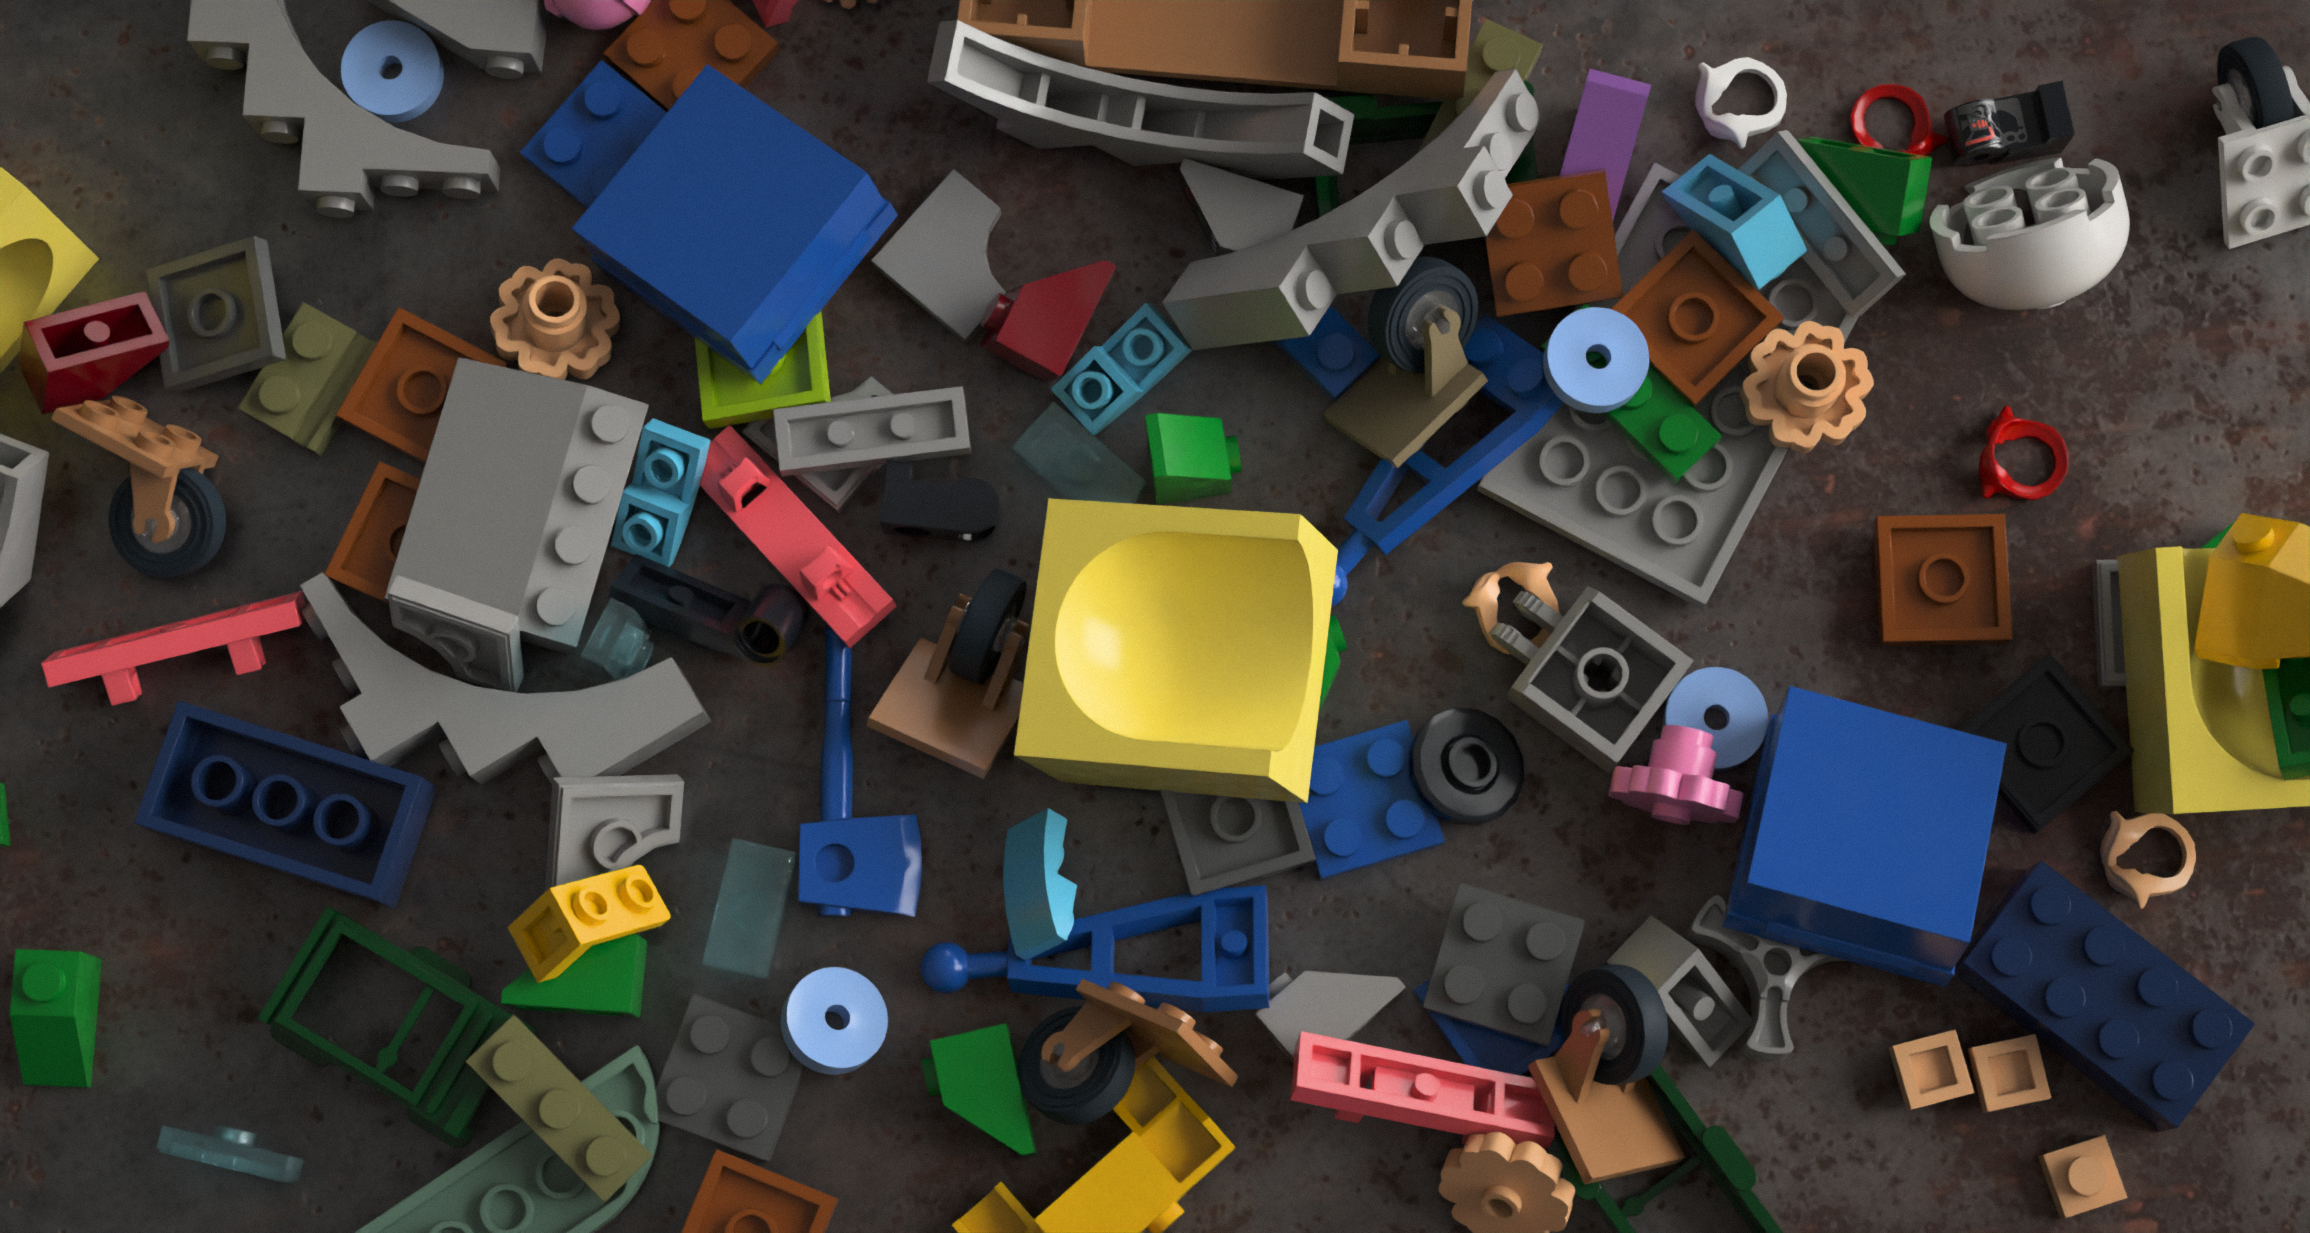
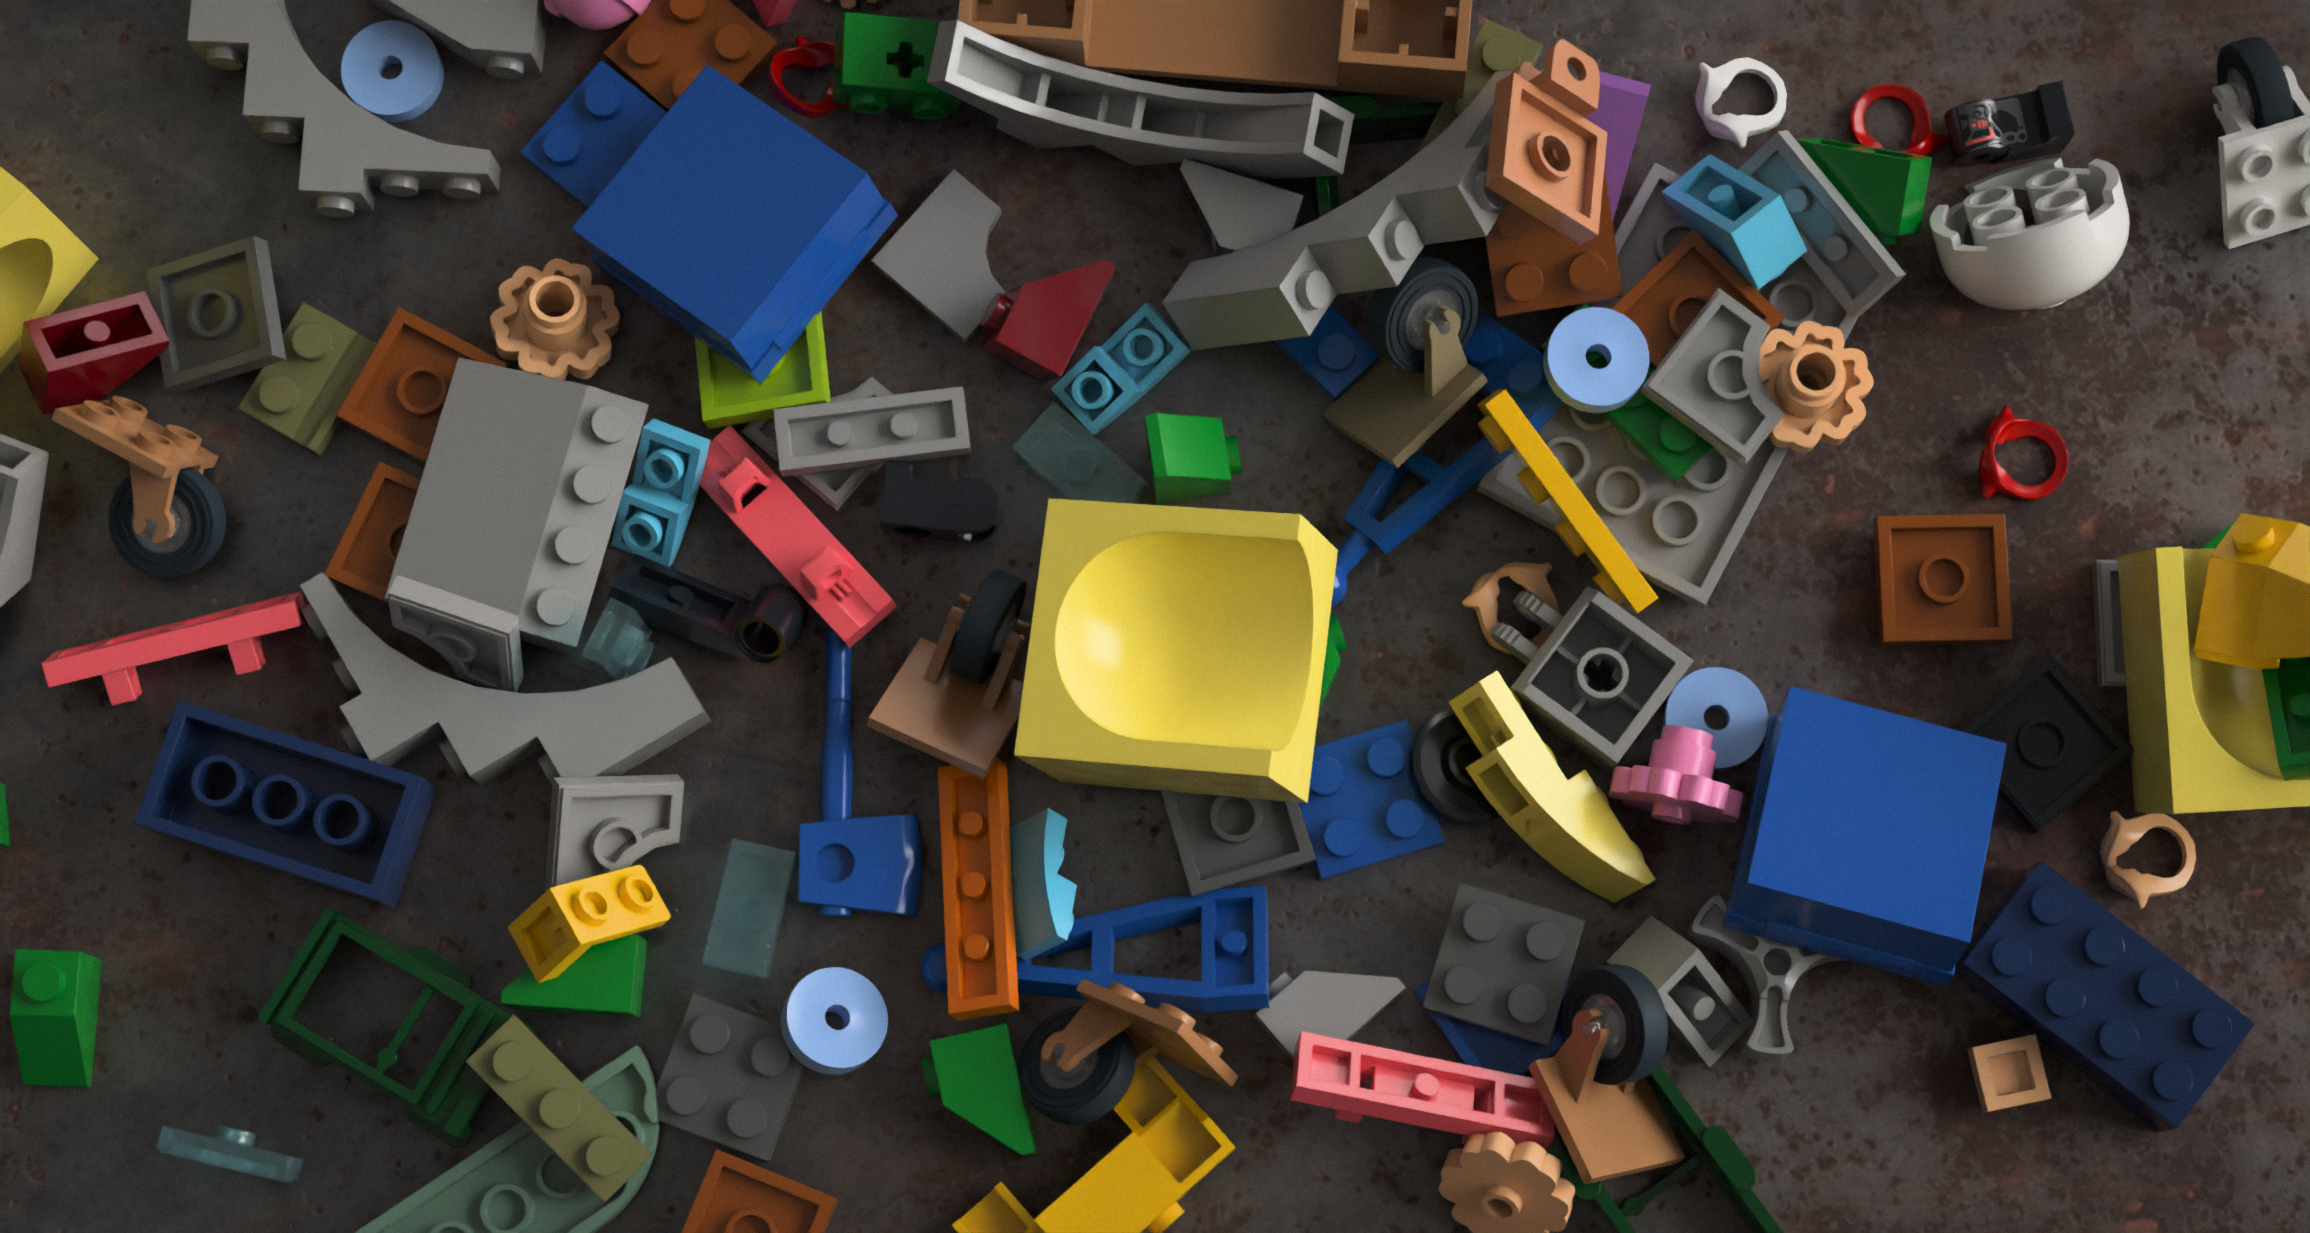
(804, 56): none -> red piece
(864, 69): none -> green brick
(978, 892): none -> orange plate
(1543, 146): none -> nougat plate
(1547, 480): none -> yellow plate
(1555, 816): none -> light yellow slope
(1715, 380): none -> light grey tile
(1931, 1070): light nougat plate -> none
(2082, 1177): light nougat plate -> none

